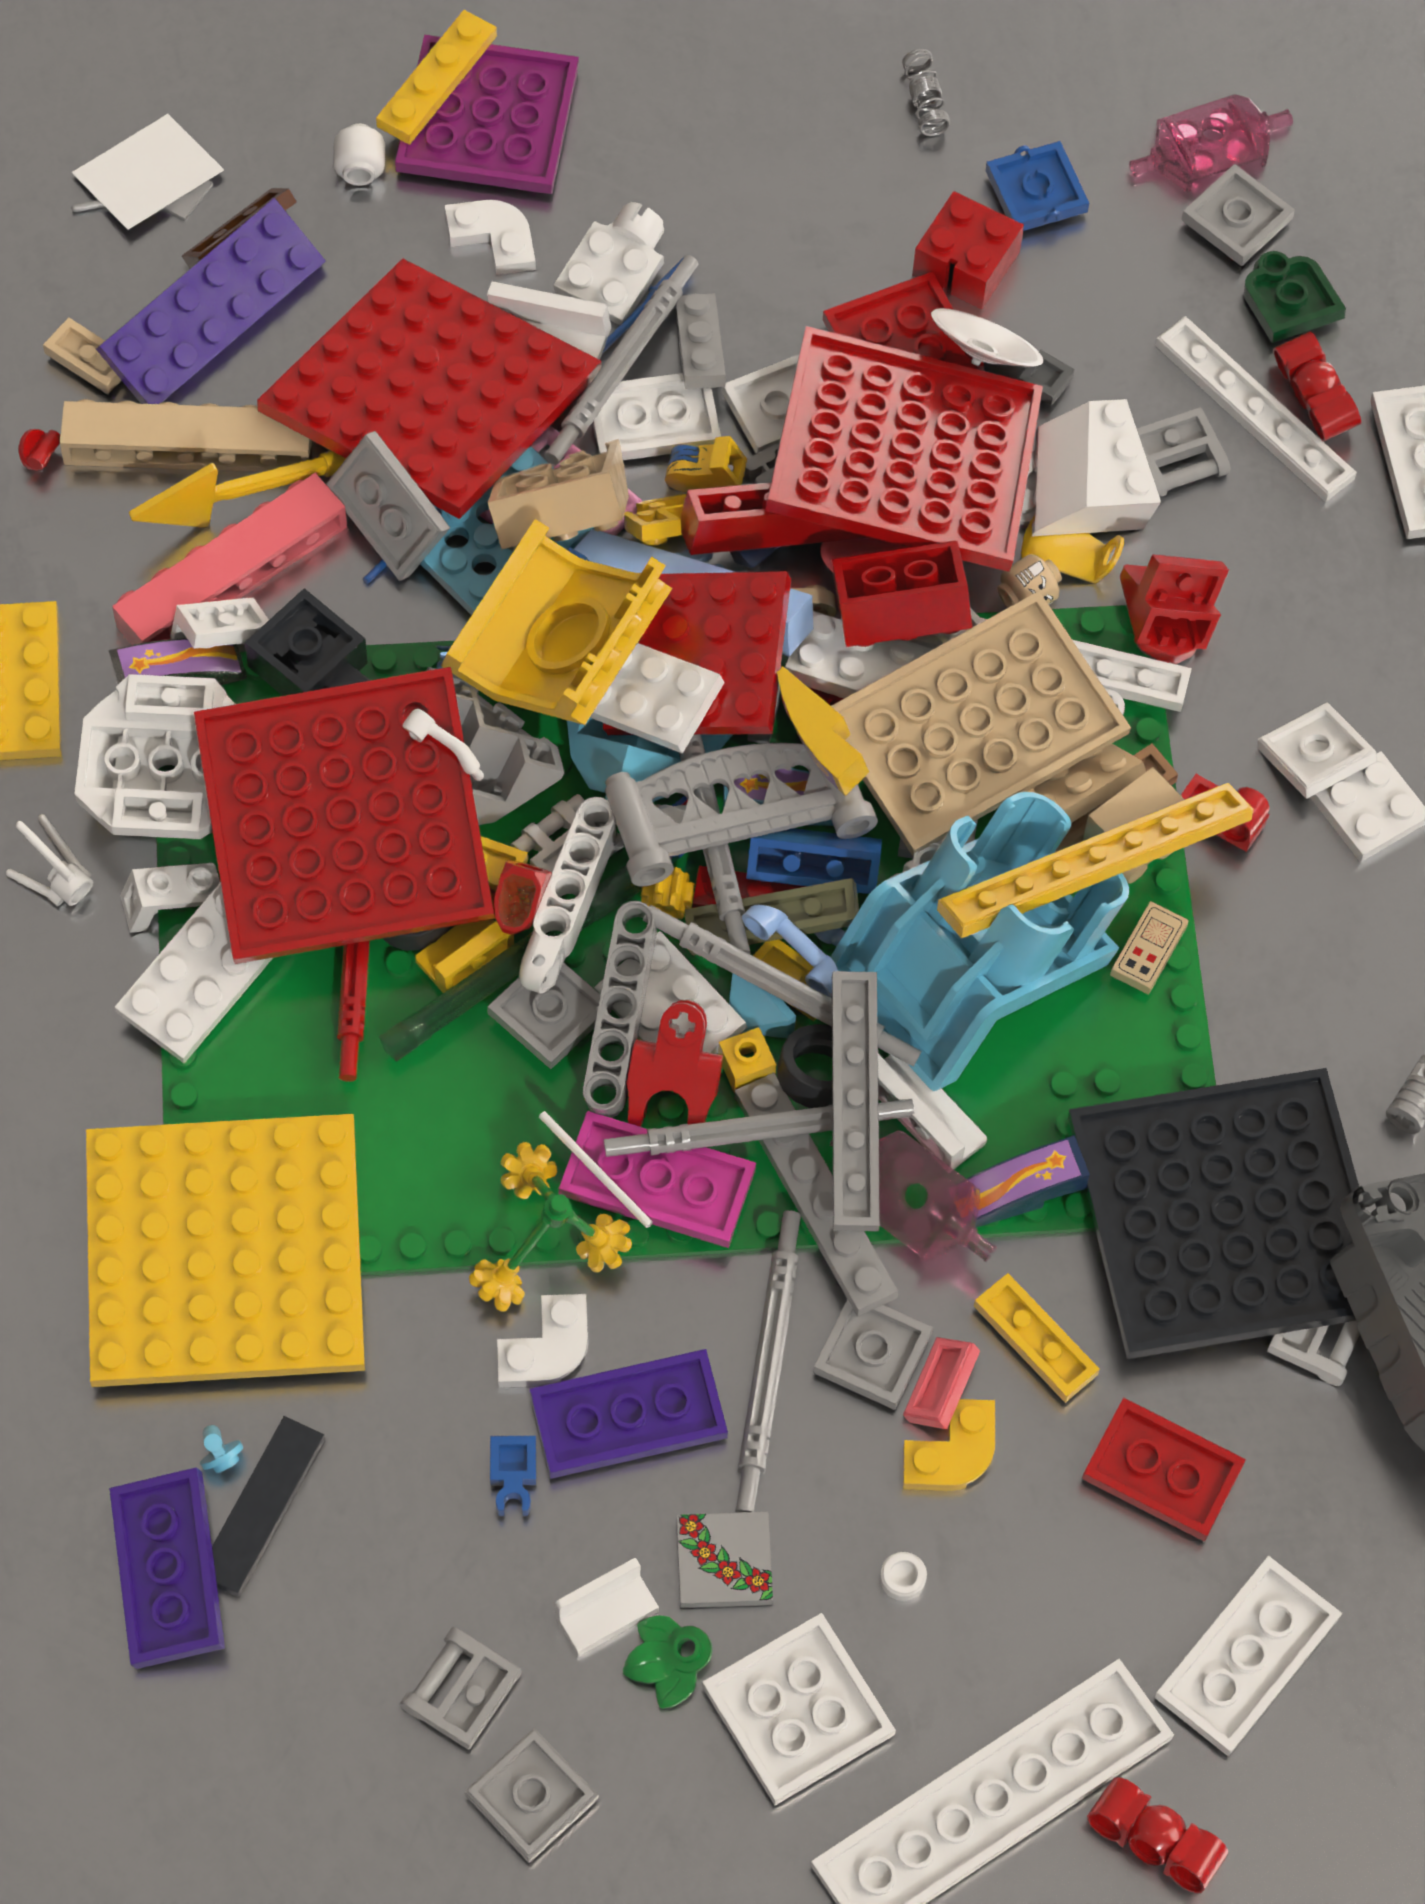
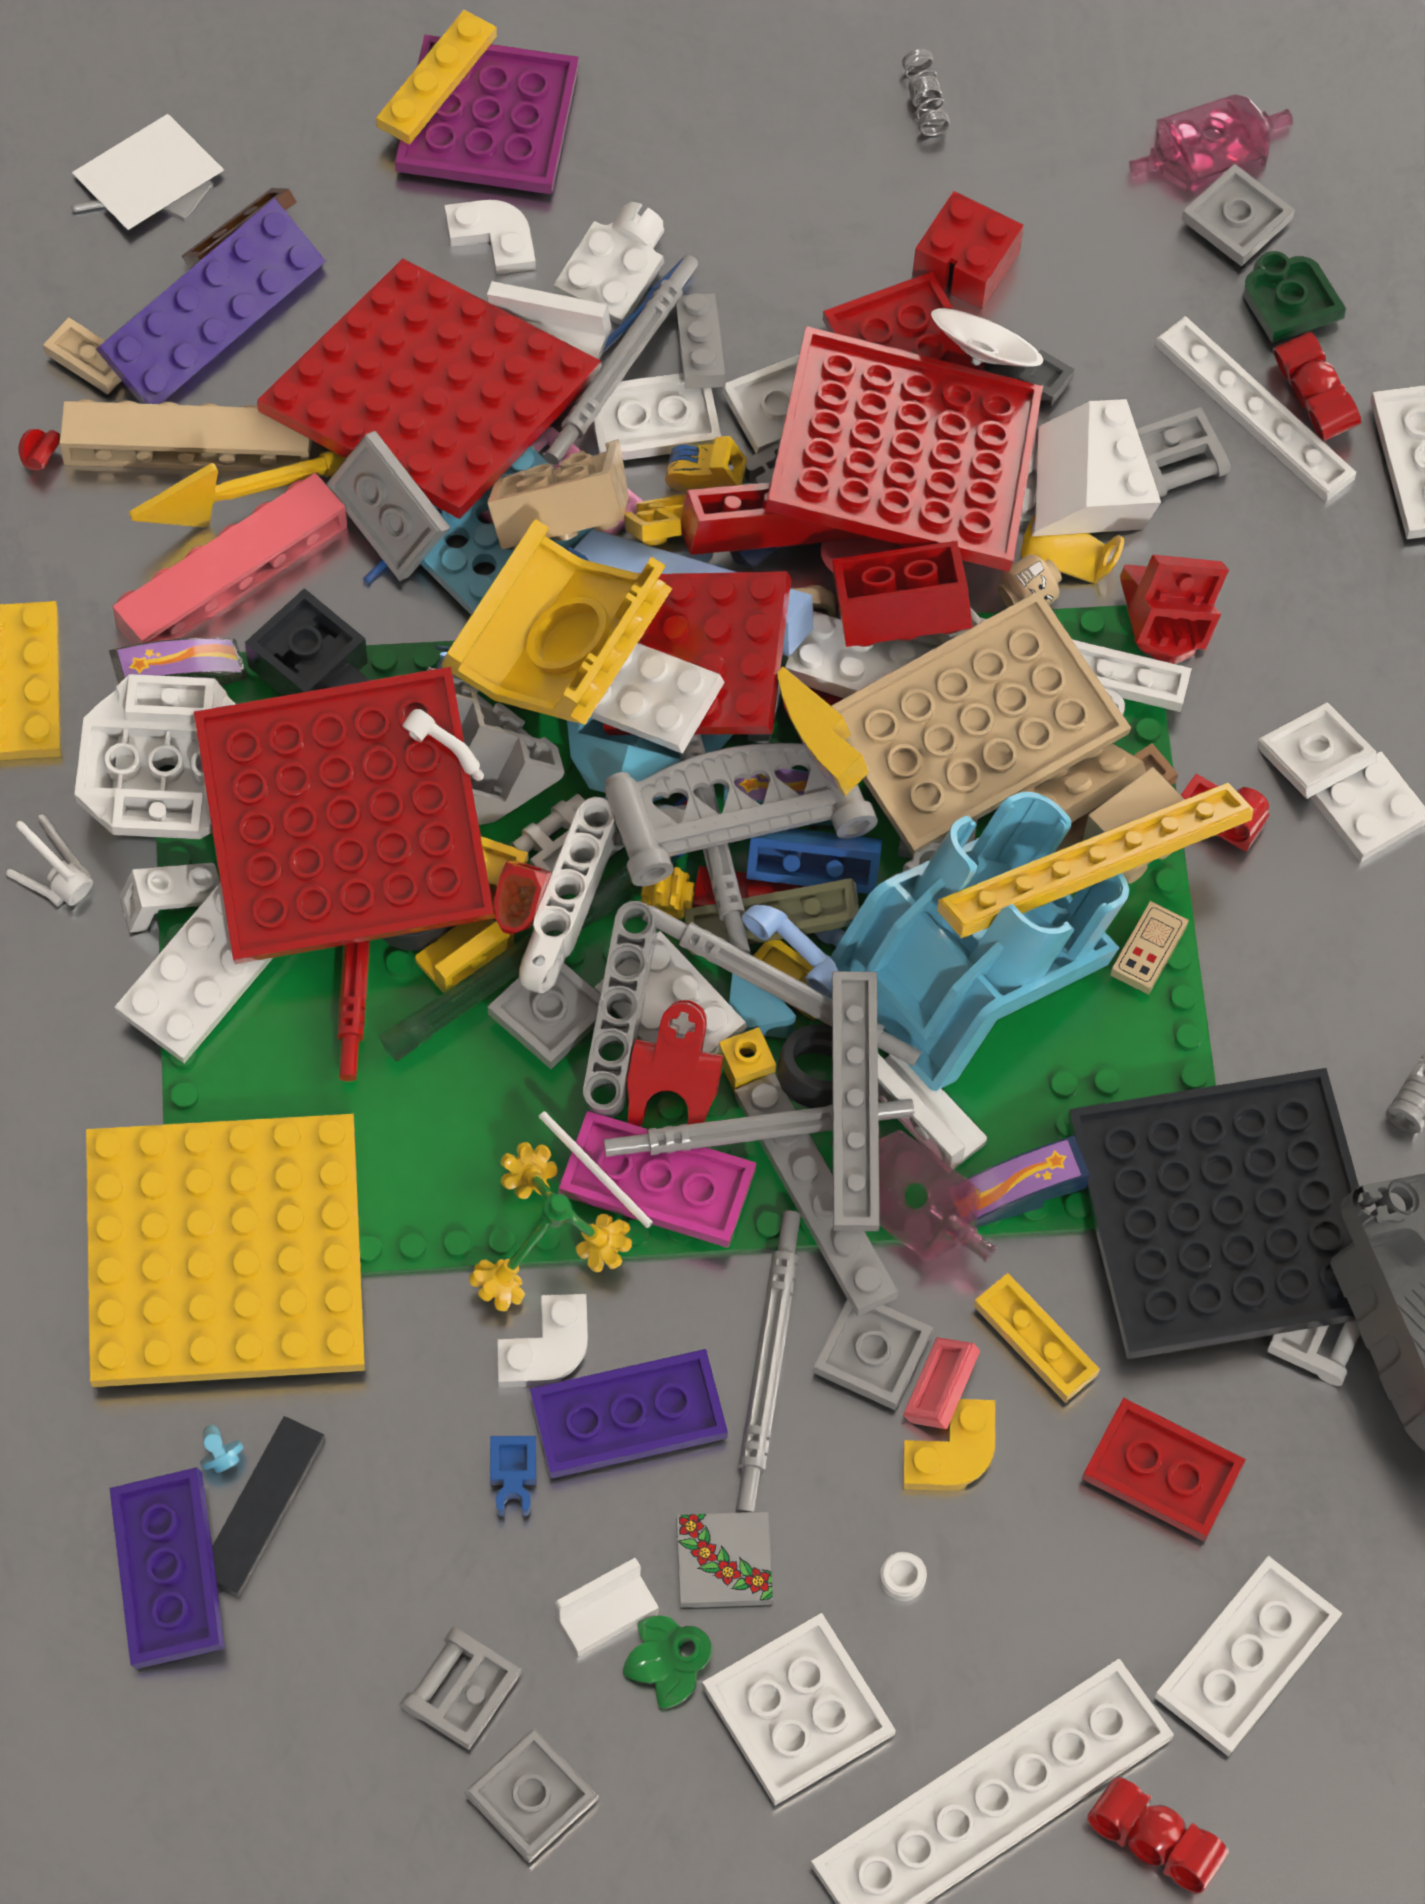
(218, 622): white bracket -> none
(359, 154): white head -> none
(1037, 185): blue plate -> none

